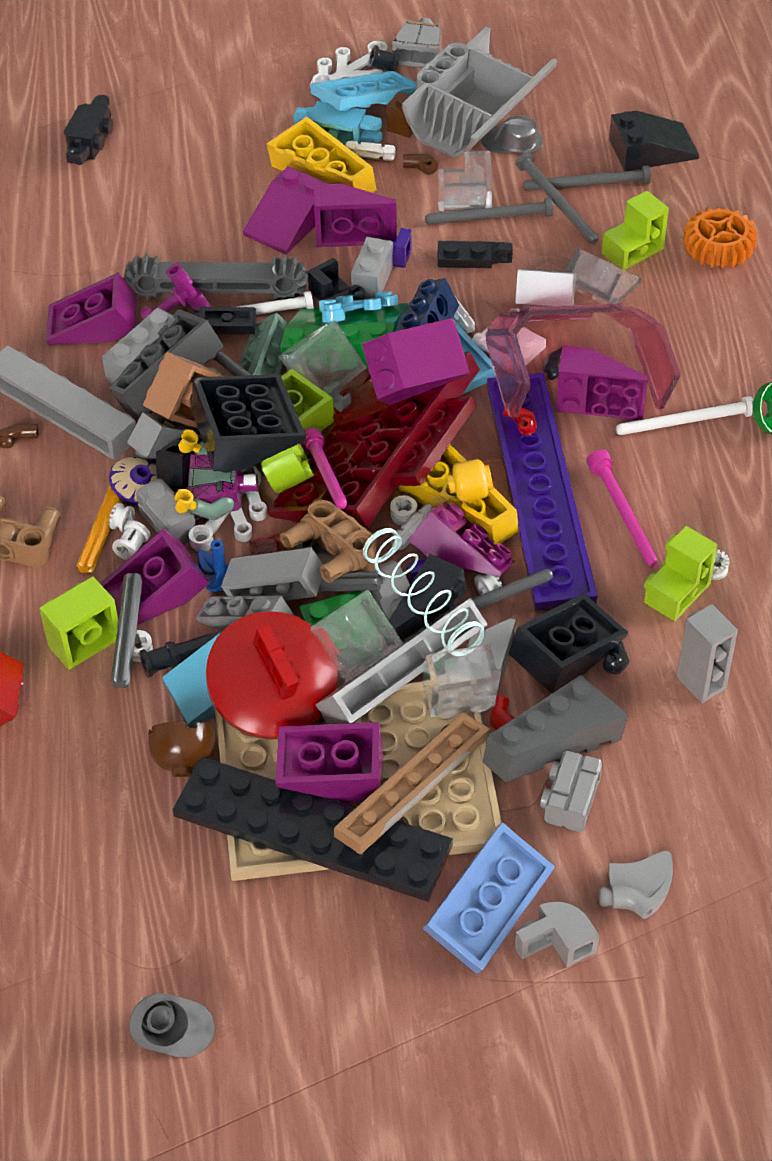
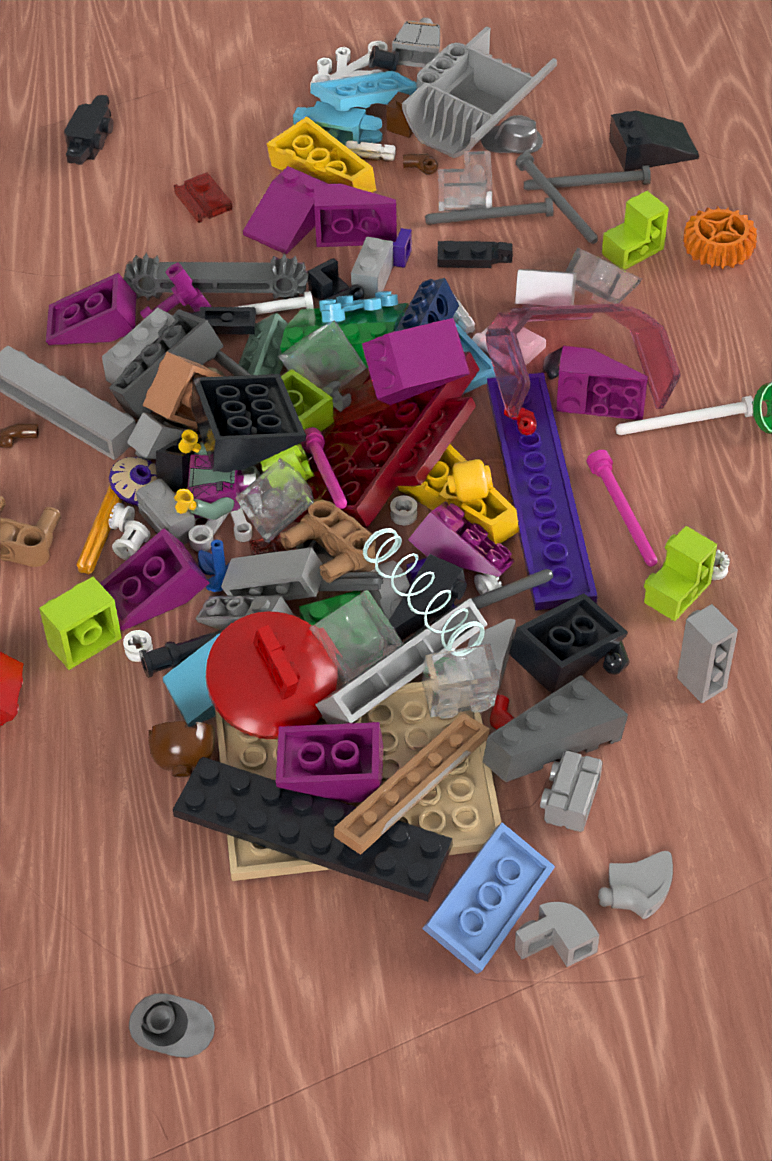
(126, 630): dark grey axle -> none
(203, 197): none -> clear red plate
(275, 499): none -> clear slope
(411, 525): white axle -> none

